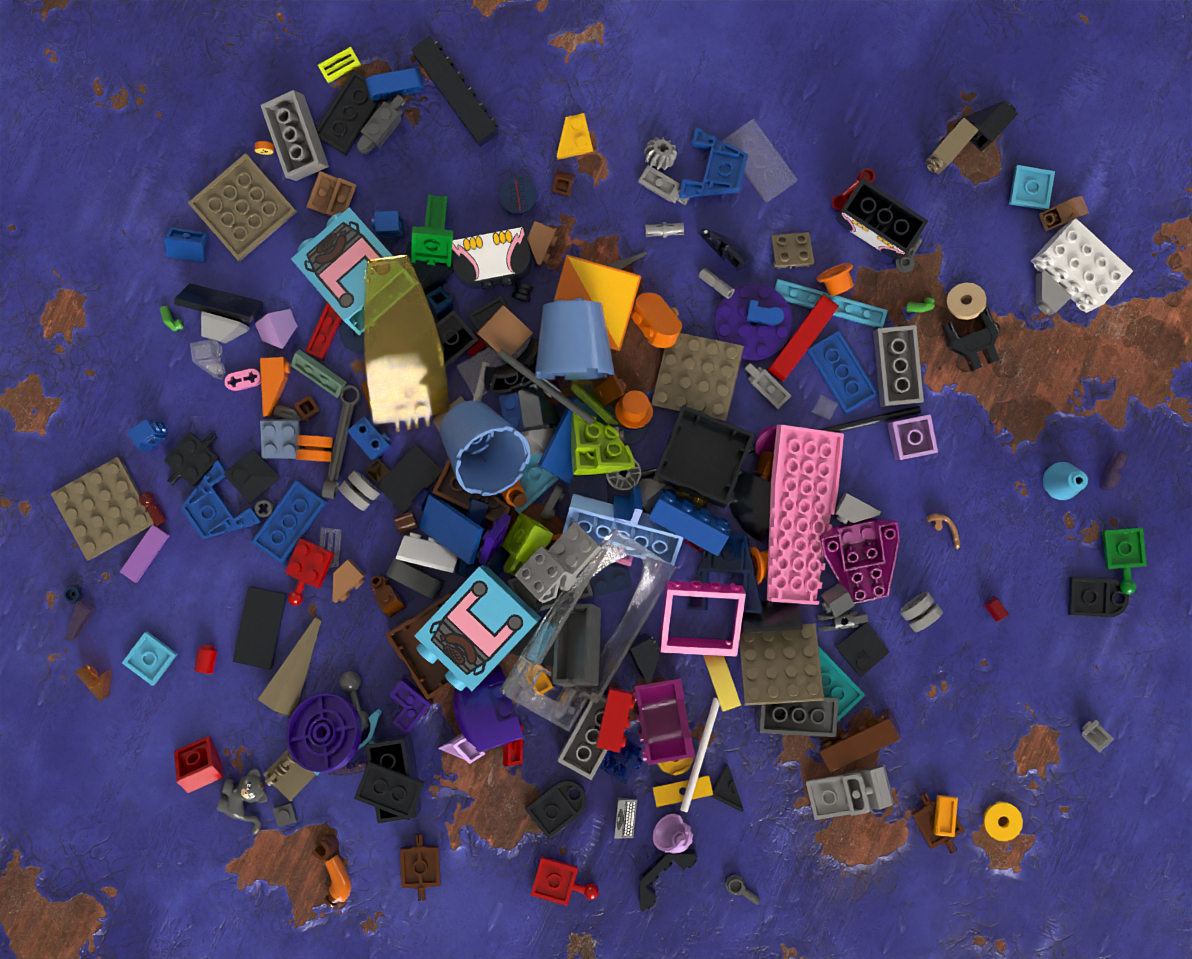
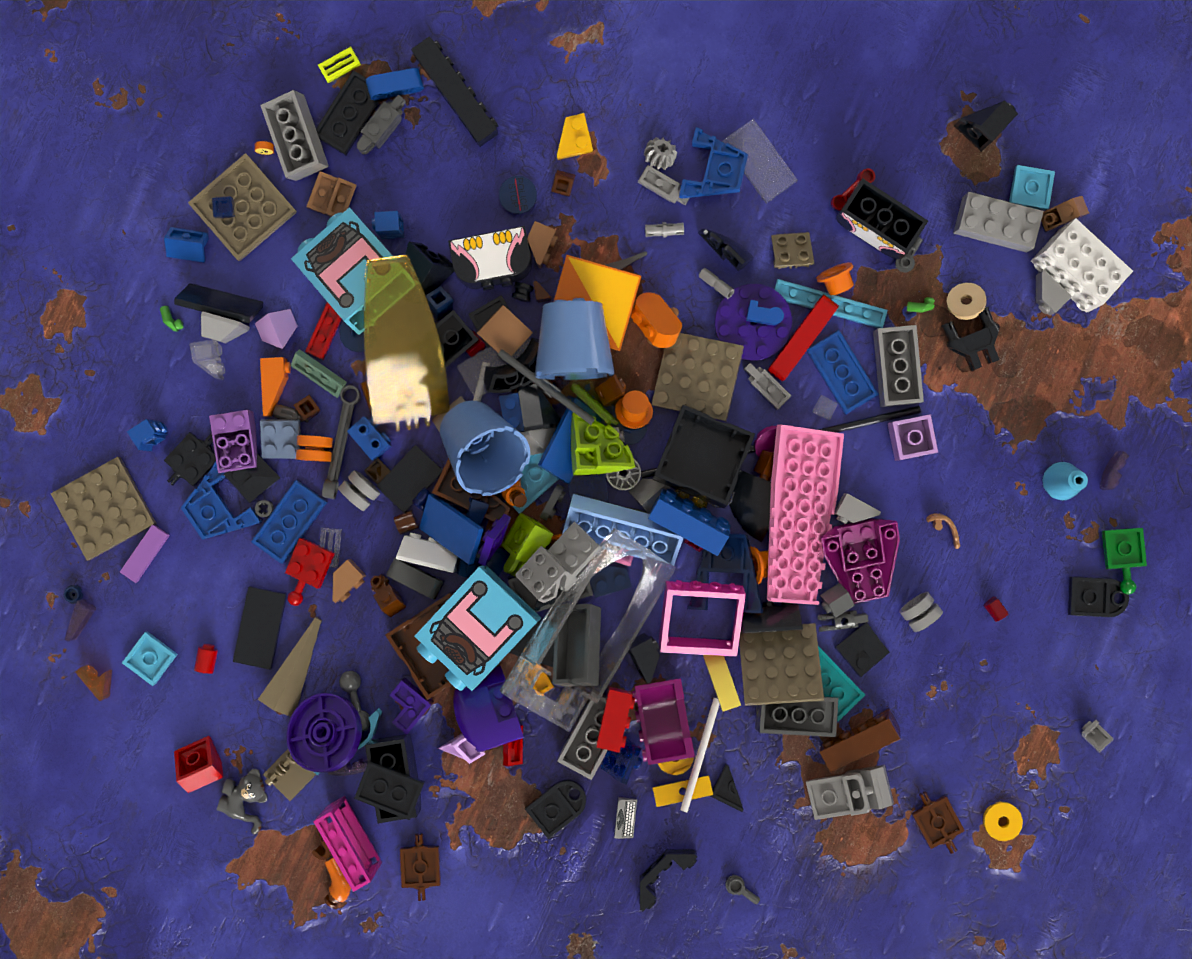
(147, 500): clear red pin -> none
(223, 207): none -> clear blue plate
(234, 440): none -> medium lavender slope
(245, 383): bright pink beam -> none
(285, 814): dark grey plate -> none
(348, 843): none -> dark pink window
(433, 241): green bracket -> none
(540, 293): none -> reddish brown slope
(556, 881): red plate -> none
(628, 509): blue panel -> none
(672, 834): lavender helmet -> none
(945, 815): light orange tile -> none
(951, 146): dark tan window -> none
(998, 222): none -> light grey brick

